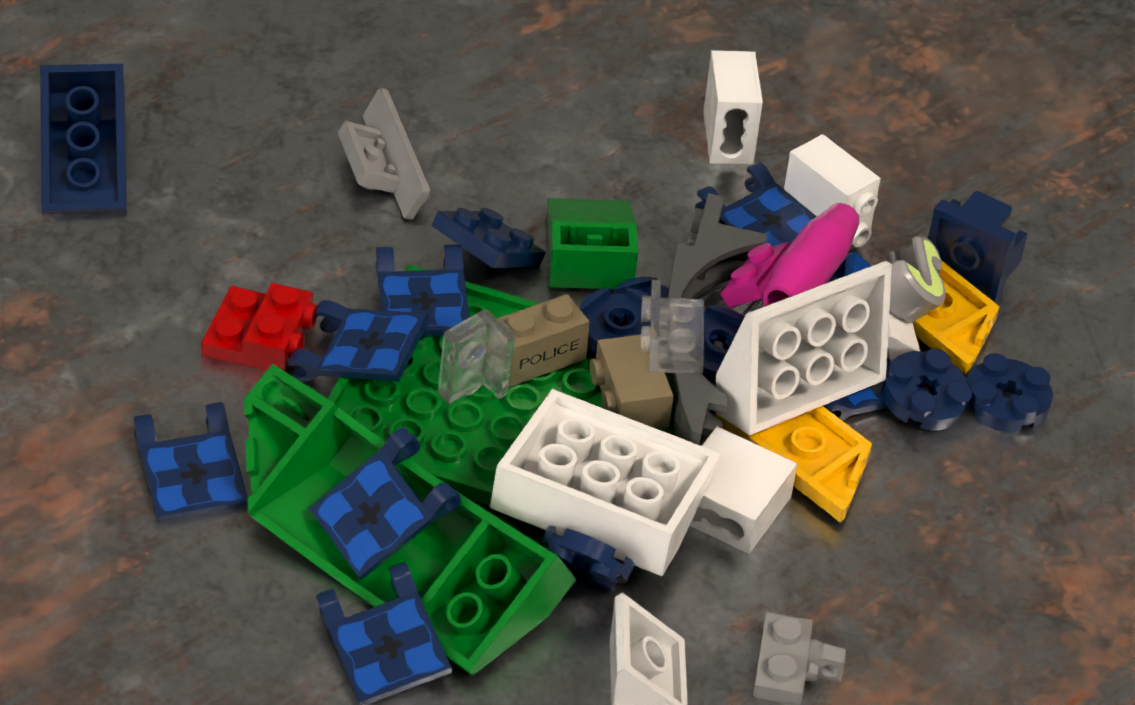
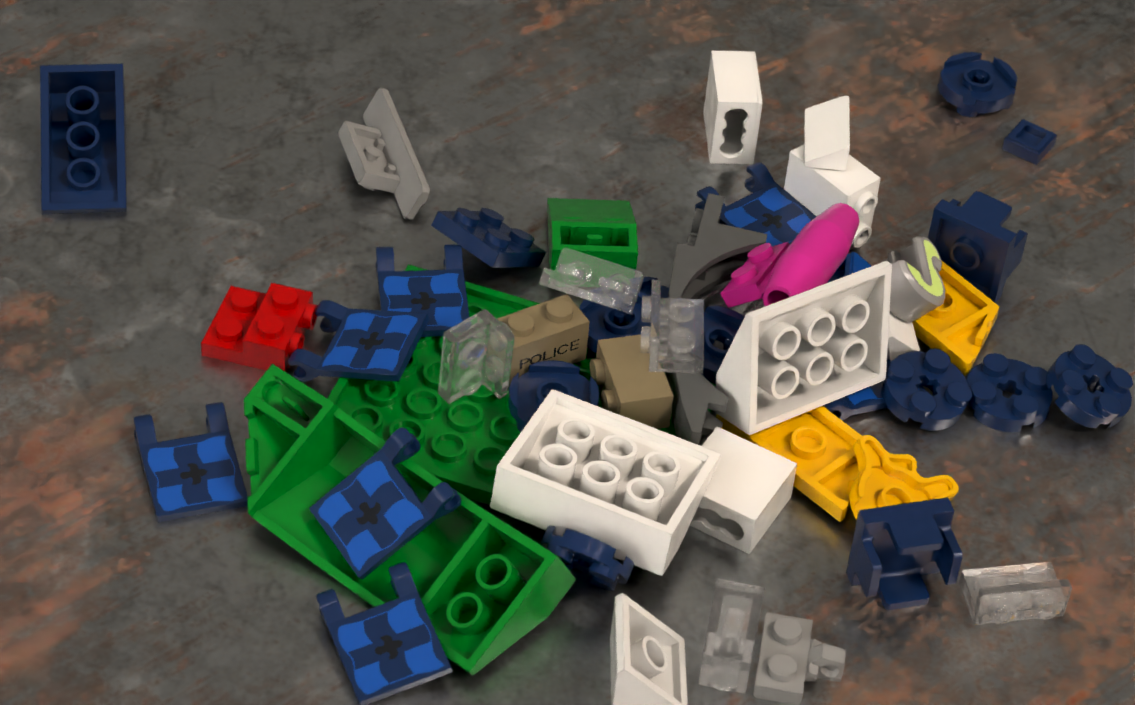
(532, 388): none -> dark blue plate
(594, 280): none -> clear bracket
(731, 636): none -> clear slope
(827, 134): none -> white slope
(892, 479): none -> yellow tile
(899, 546): none -> dark blue panel
(977, 84): none -> dark blue plate
(1014, 593): none -> clear bracket
(1029, 141): none -> dark blue tile
(1084, 368): none -> dark blue plate

